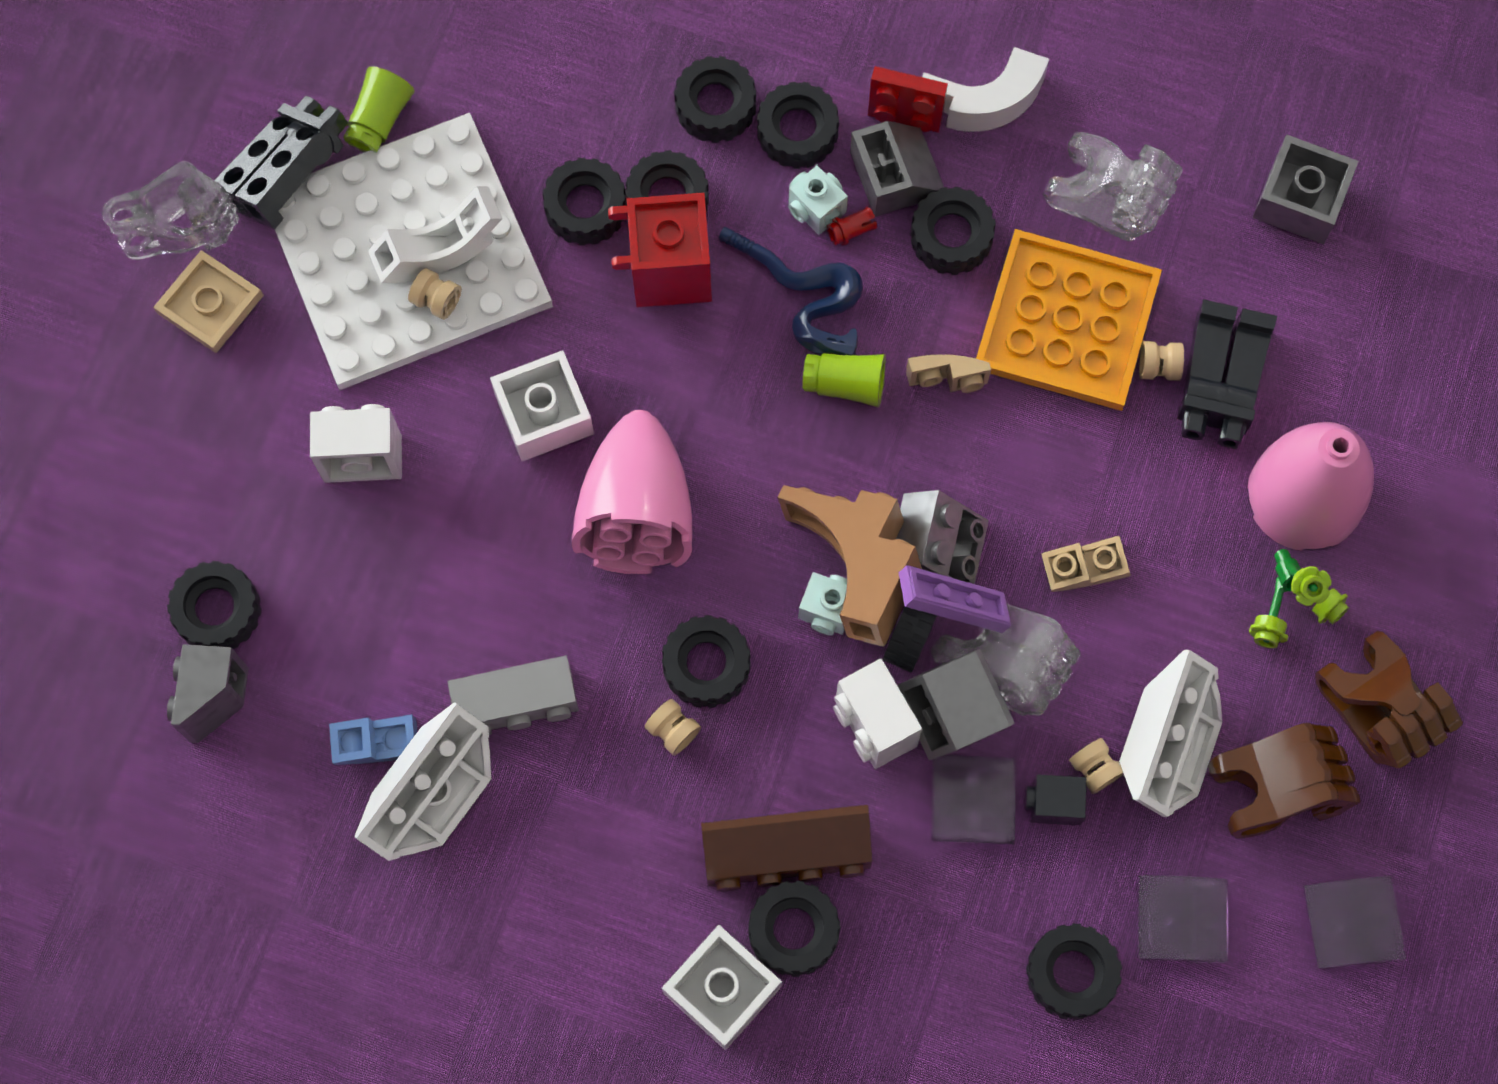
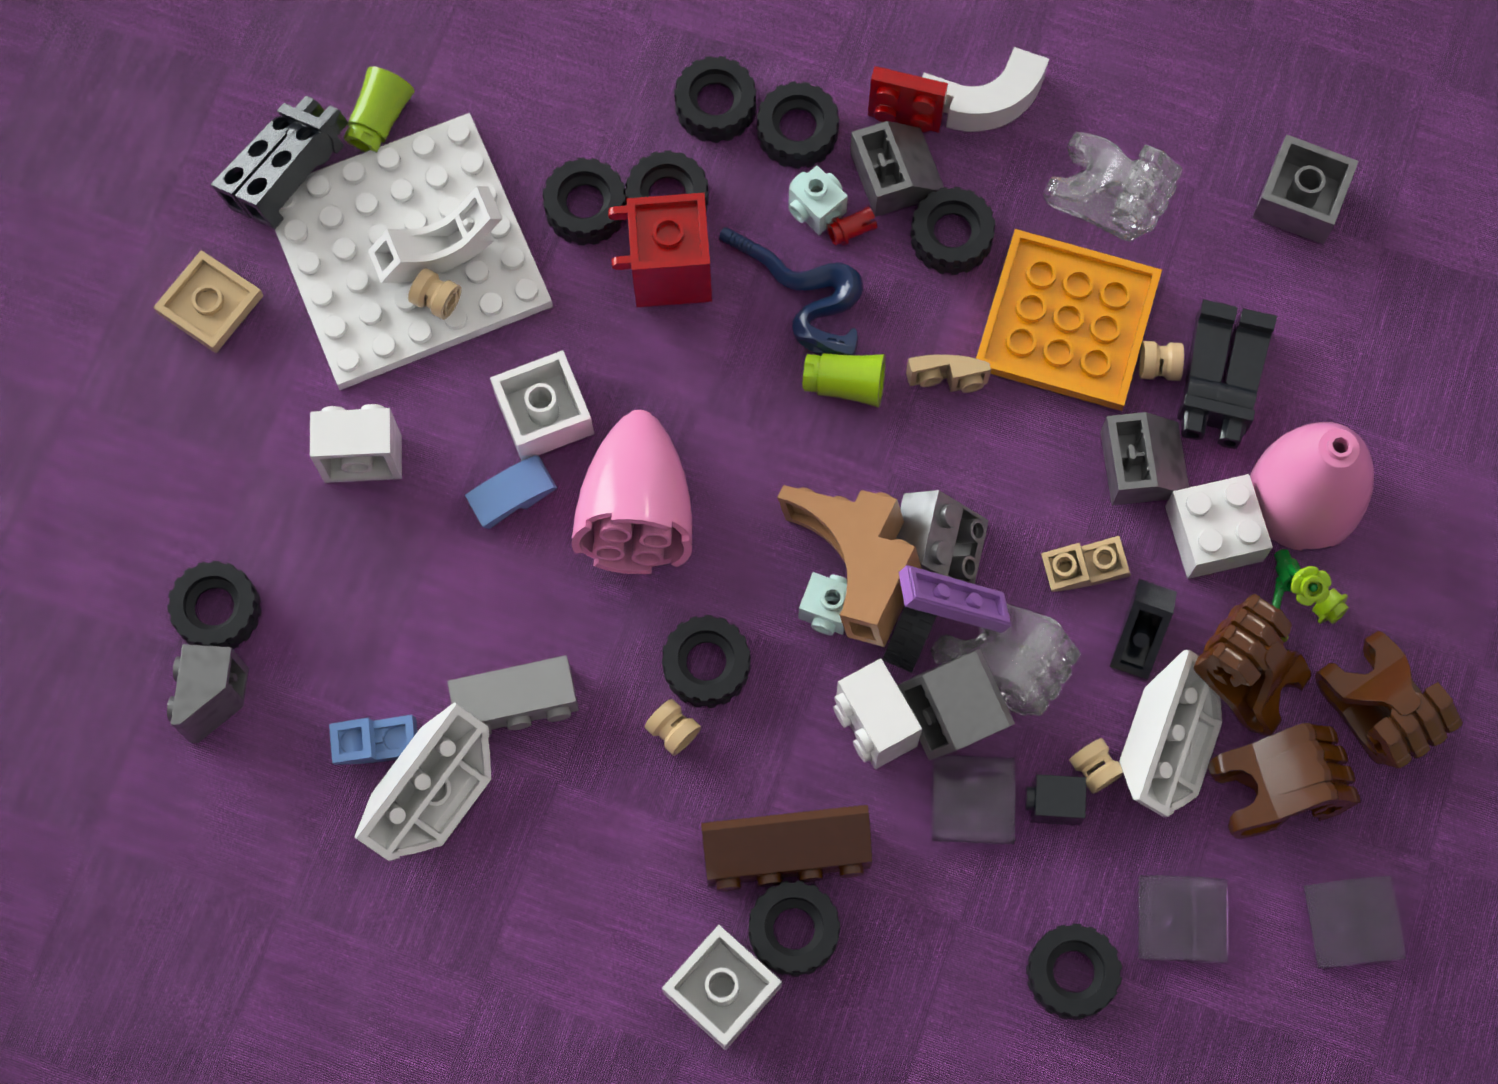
(164, 200): clear piece -> none
(510, 490): none -> medium blue slope
(1142, 458): none -> flat silver slope
(1143, 629): none -> black slope
(1218, 526): none -> white brick
(1251, 665): none -> reddish brown piece

